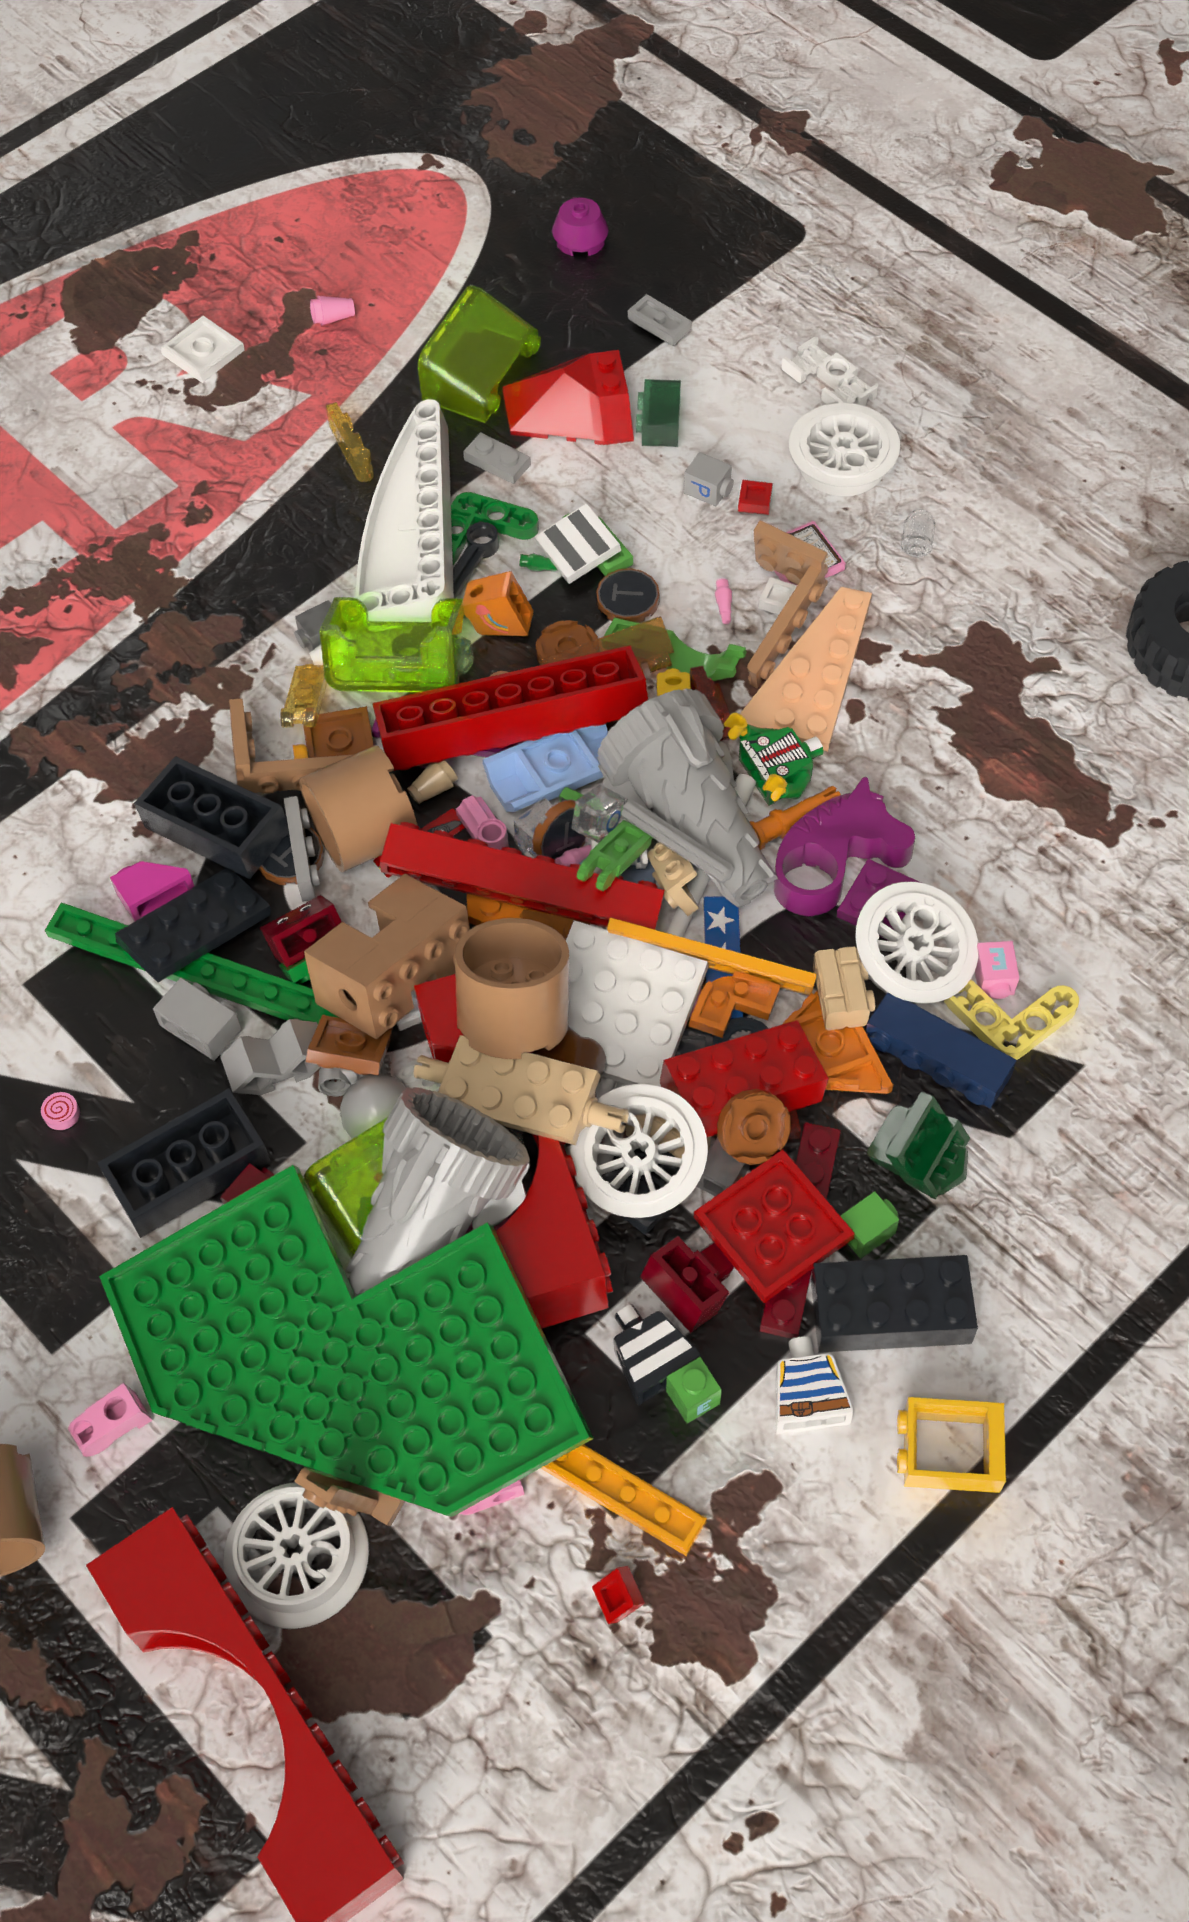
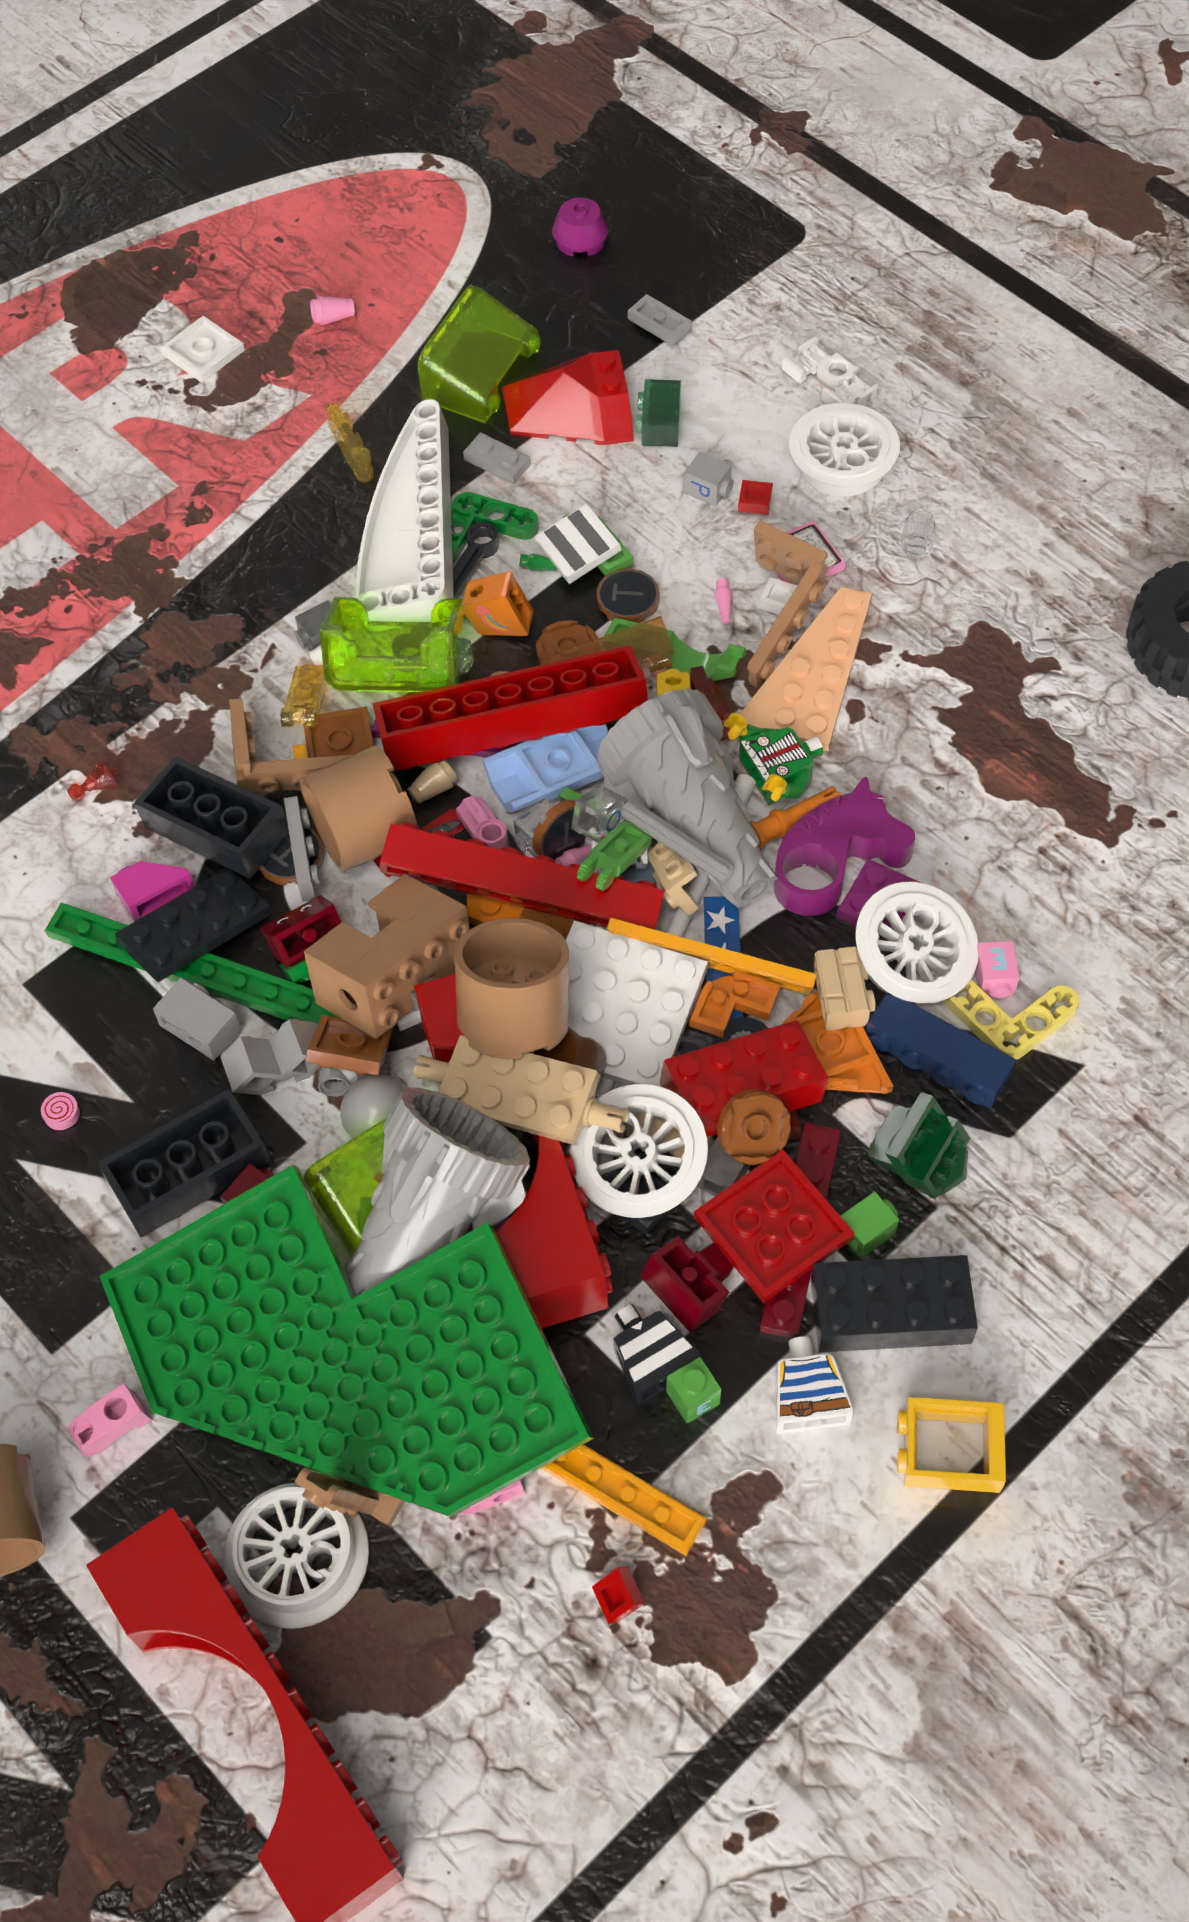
(98, 779): none -> clear red piece

